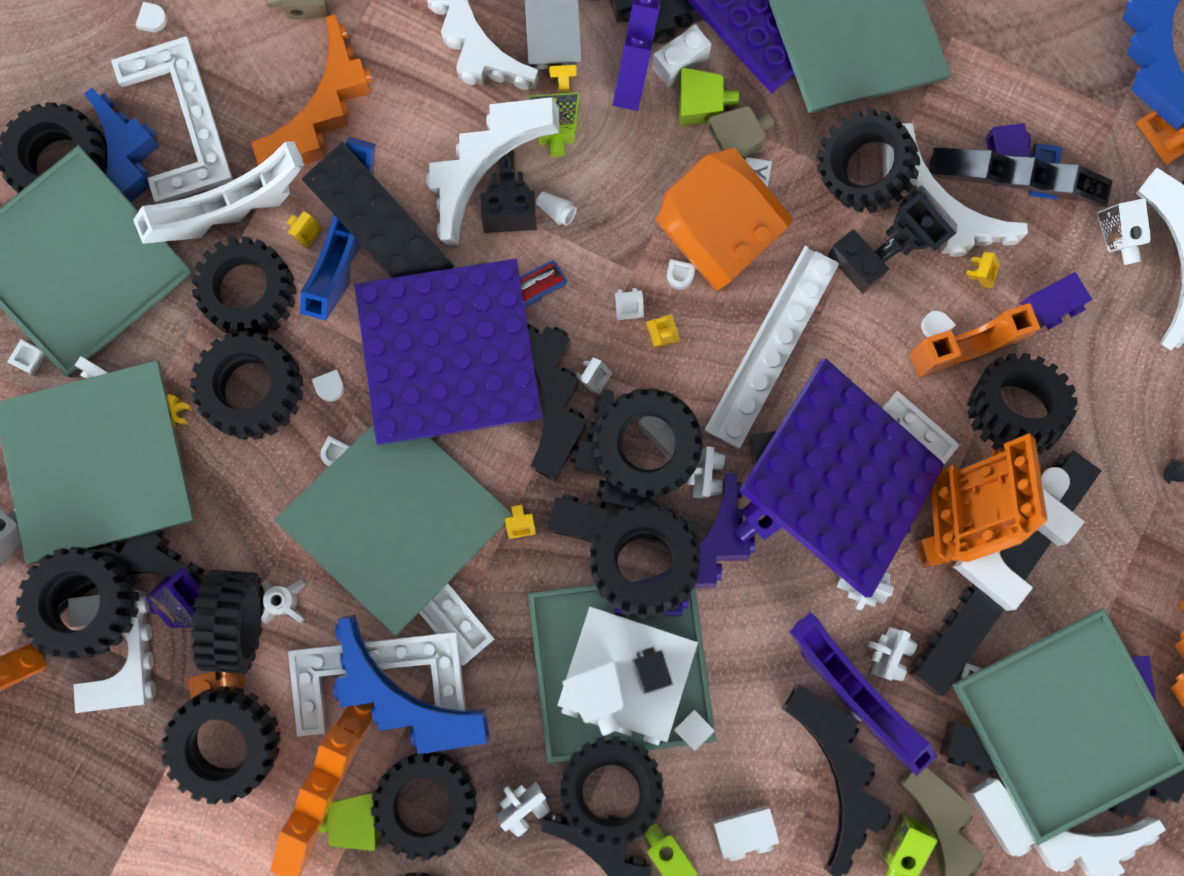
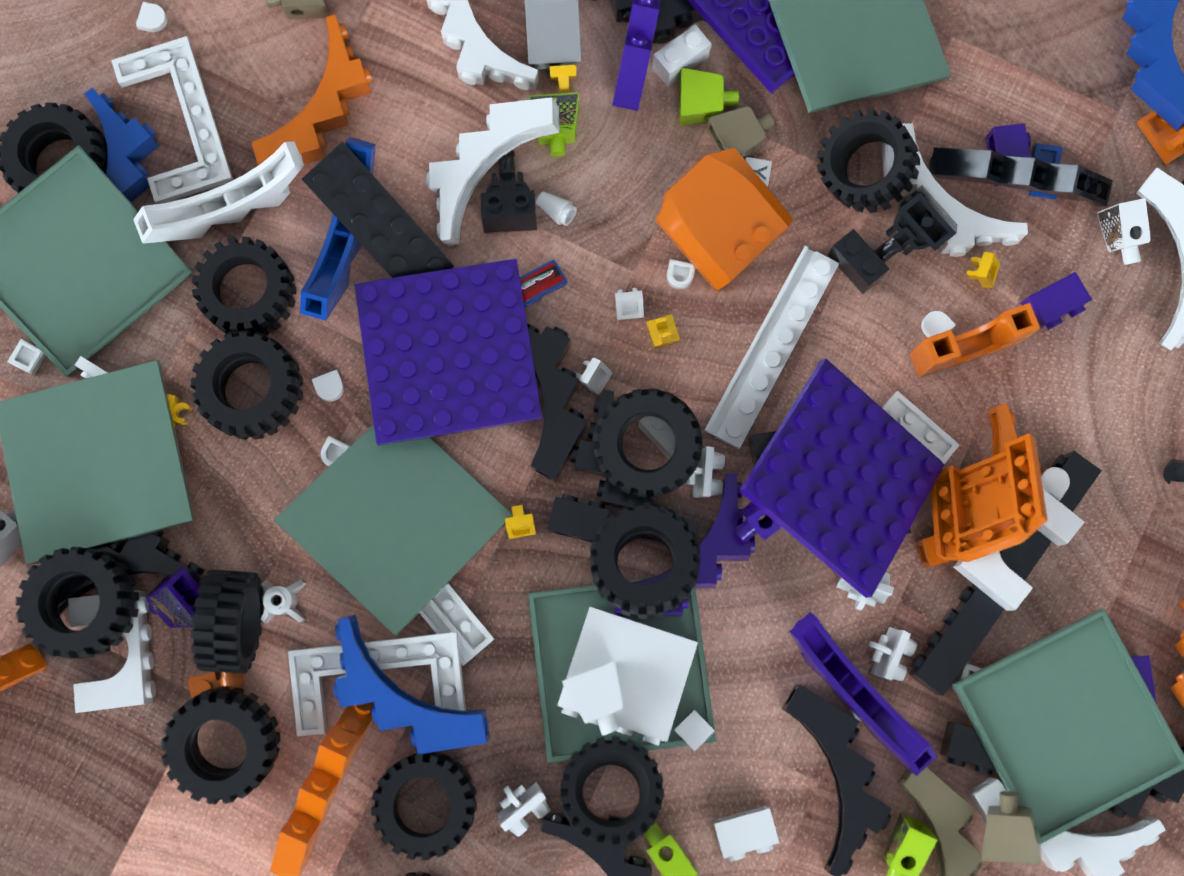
(304, 229): yellow tile -> none
(351, 823): lime torso -> none
(651, 670): black brick -> none
(1003, 424): black tyre -> none
(1011, 833): none -> dark tan torso

